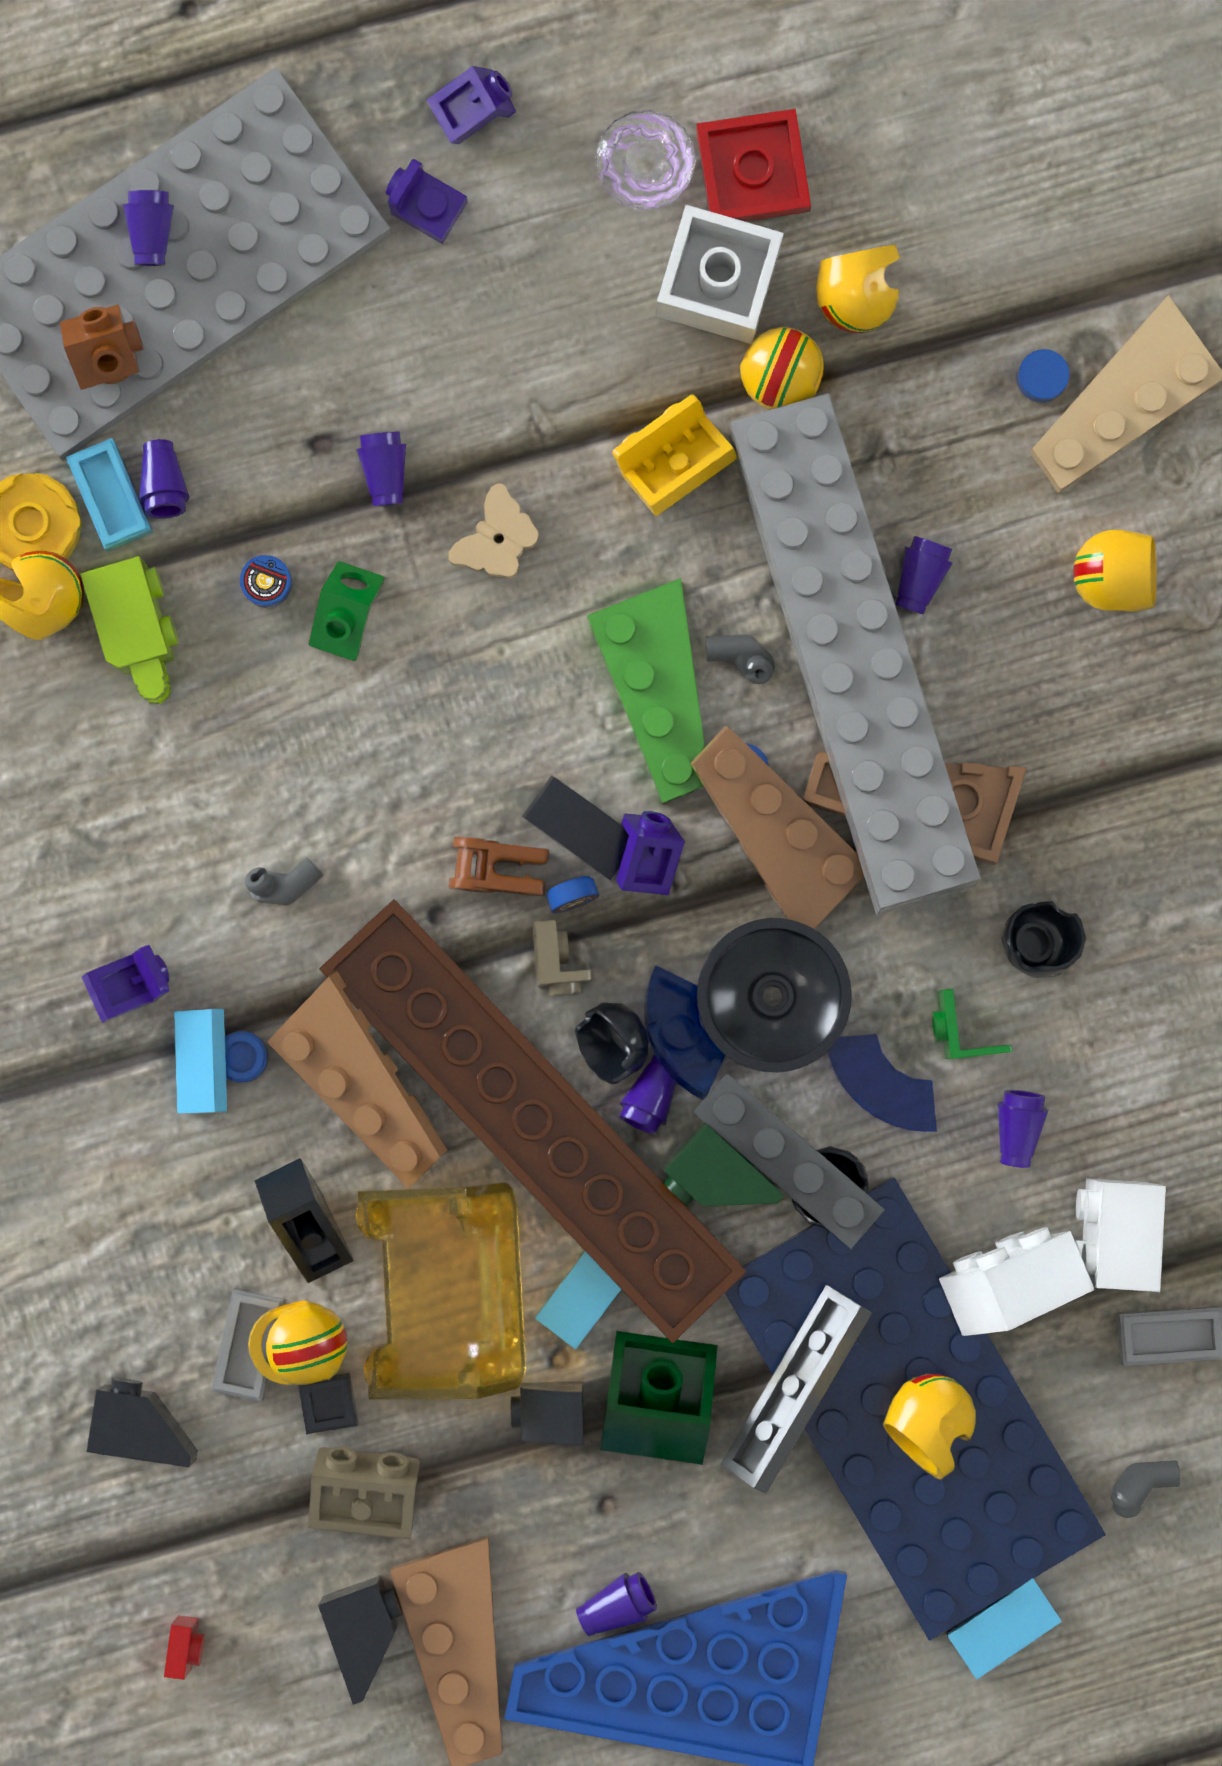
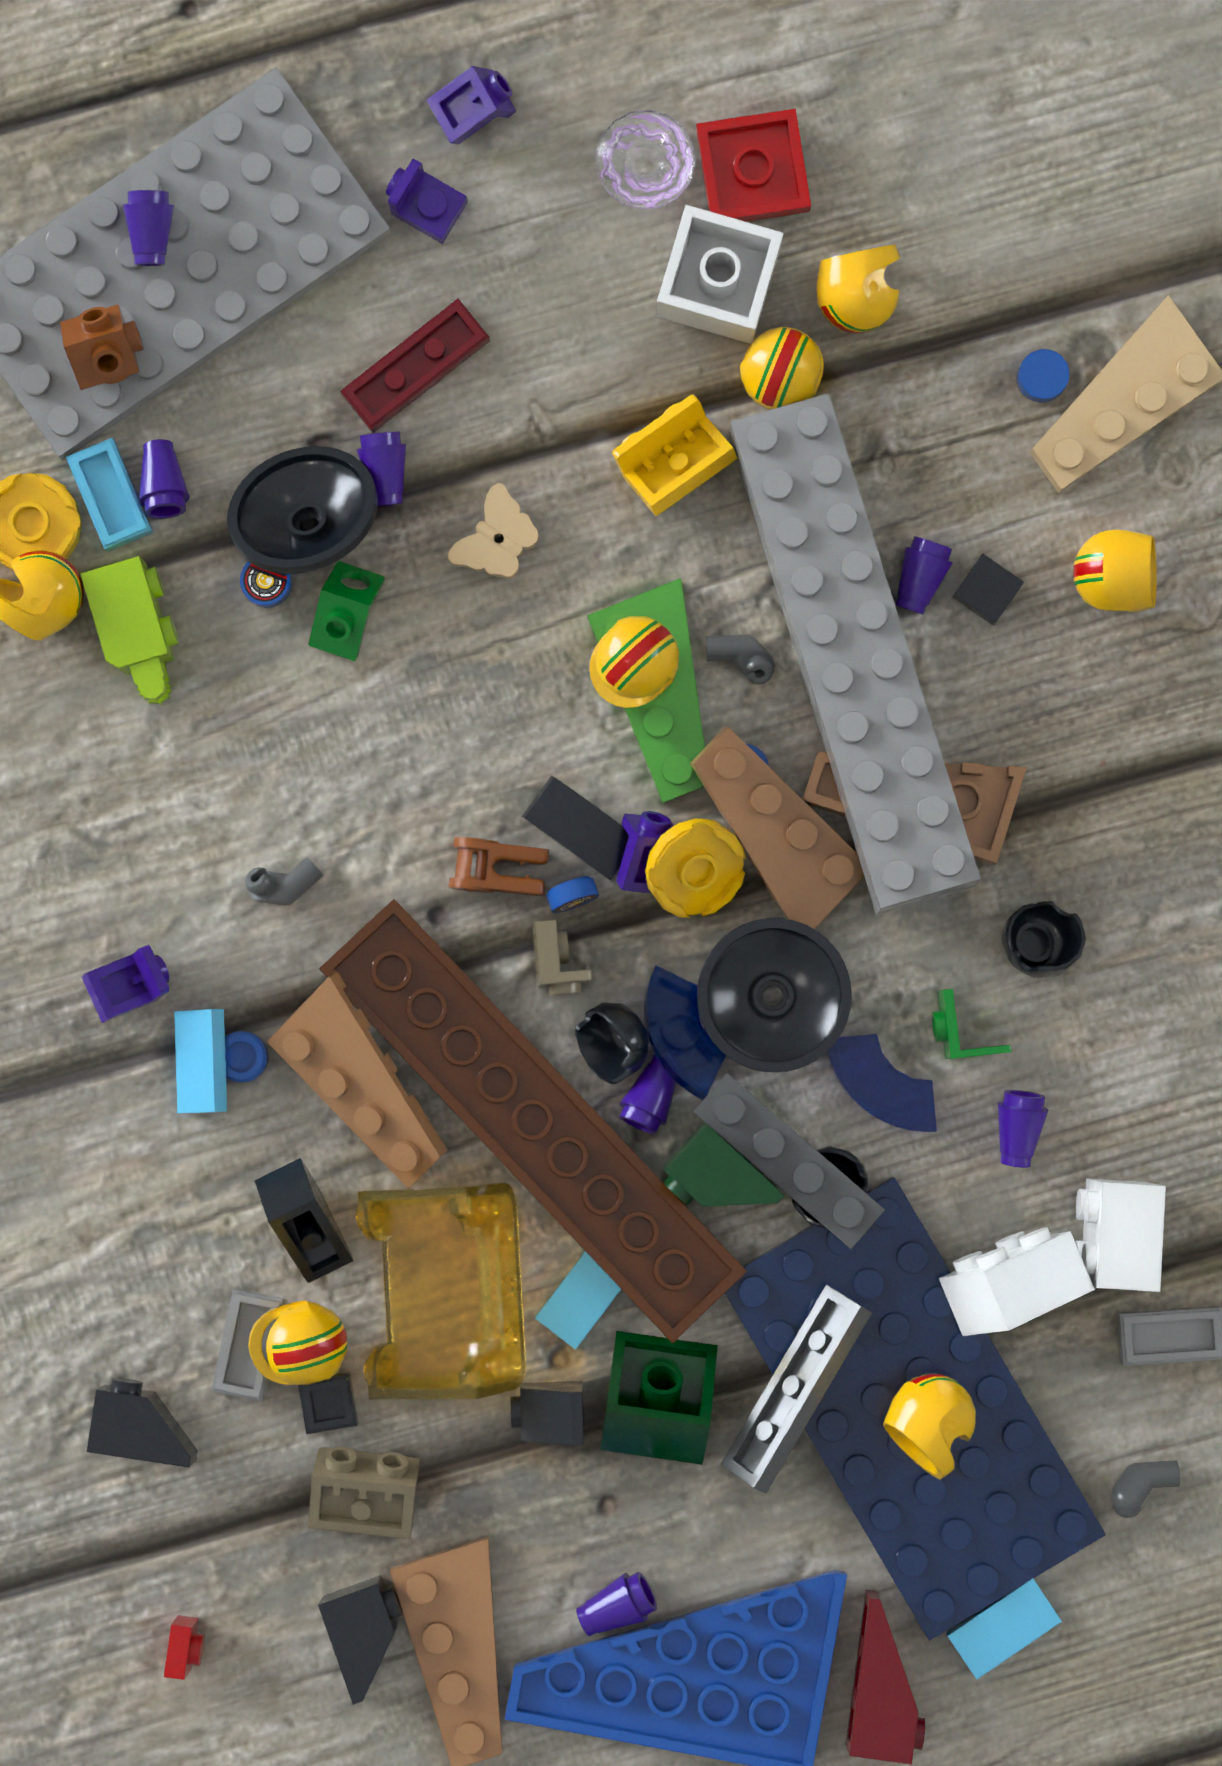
(302, 510): none -> black dish
(415, 365): none -> dark red tile
(634, 662): none -> yellow helmet
(695, 868): none -> yellow tile
(882, 1706): none -> dark red slope
(988, 589): none -> black tile

